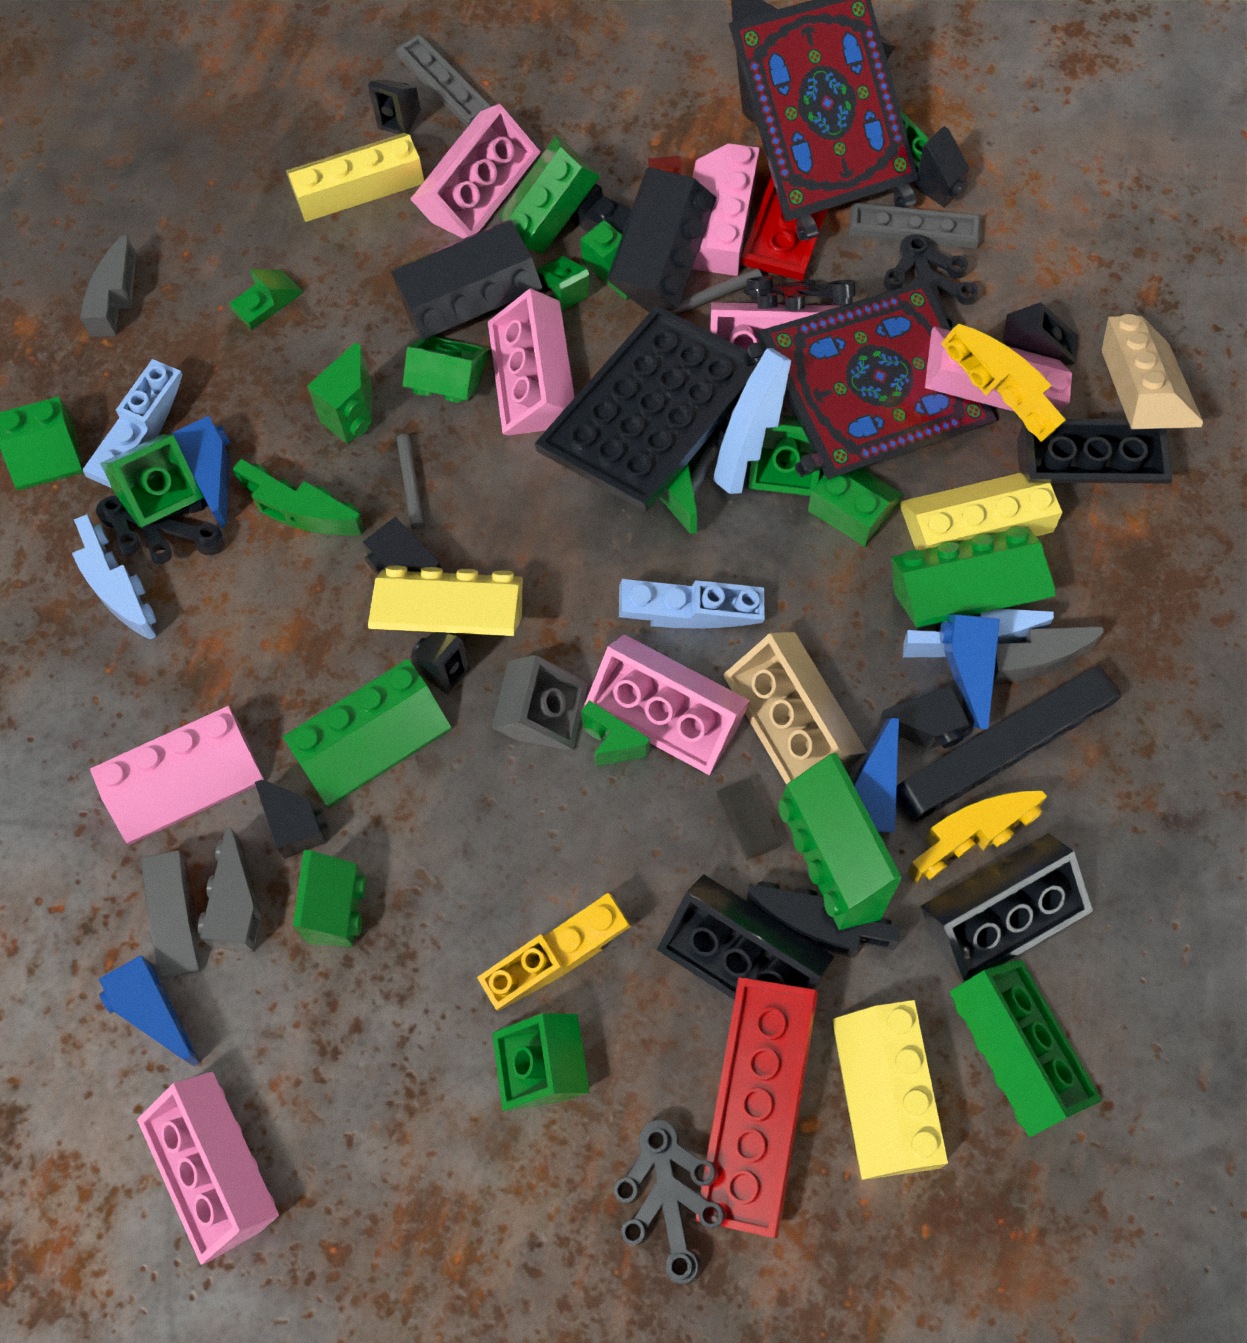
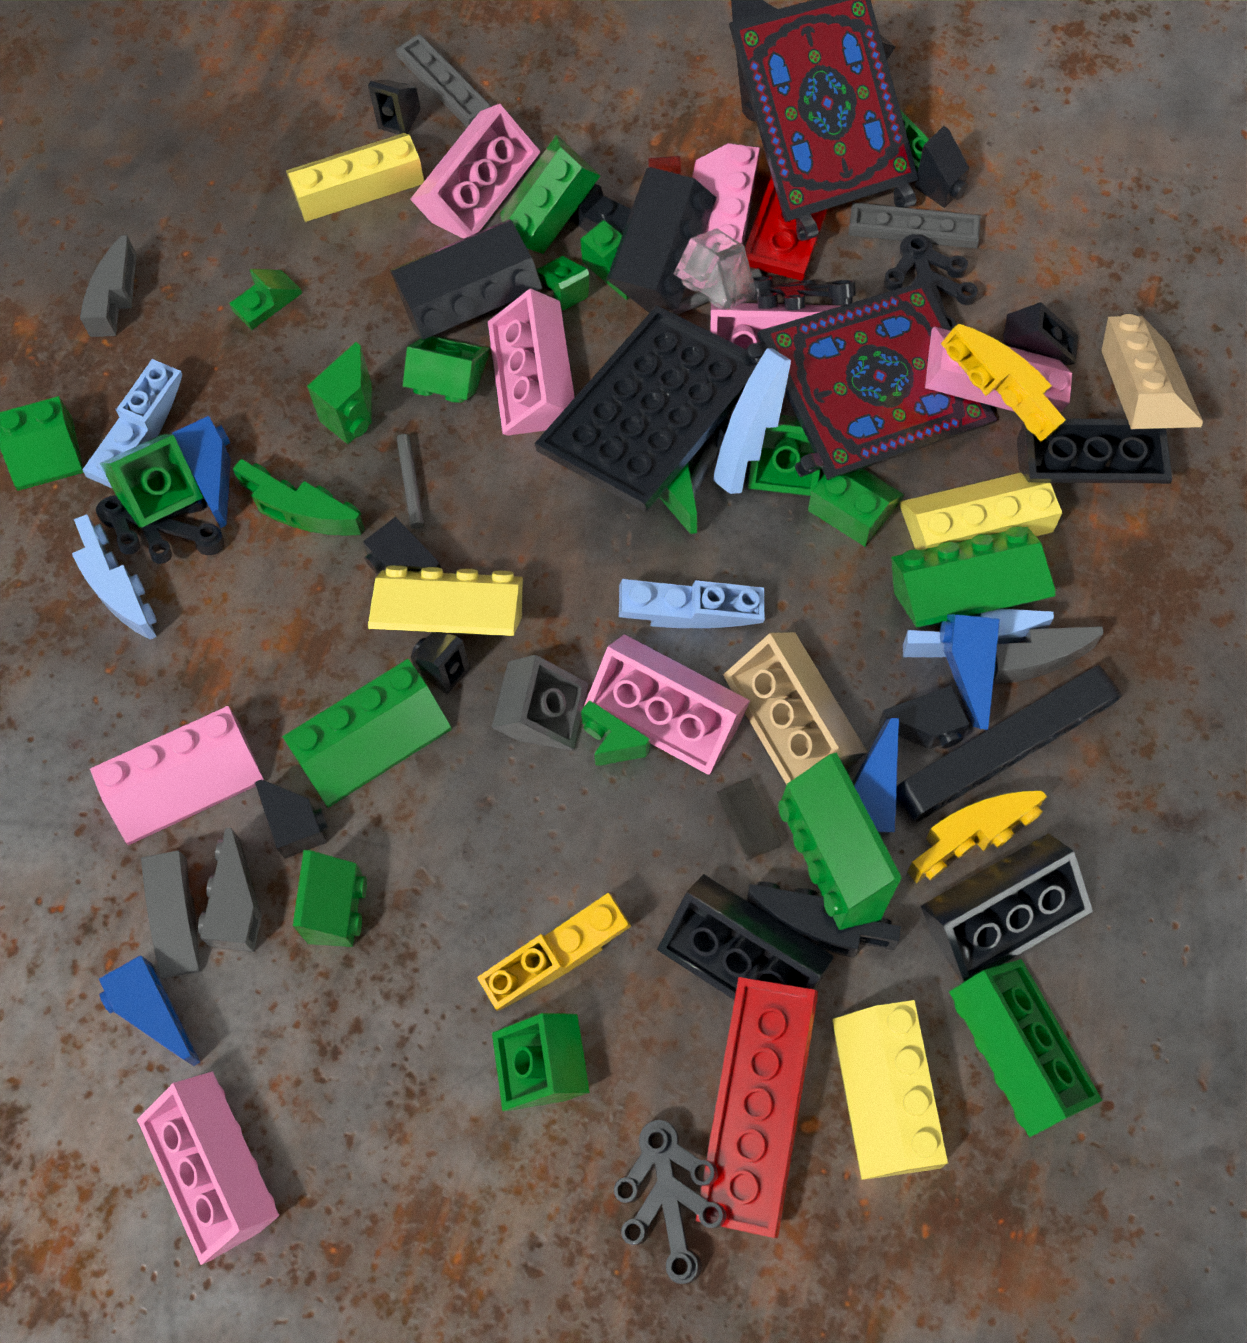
(717, 268): none -> clear slope

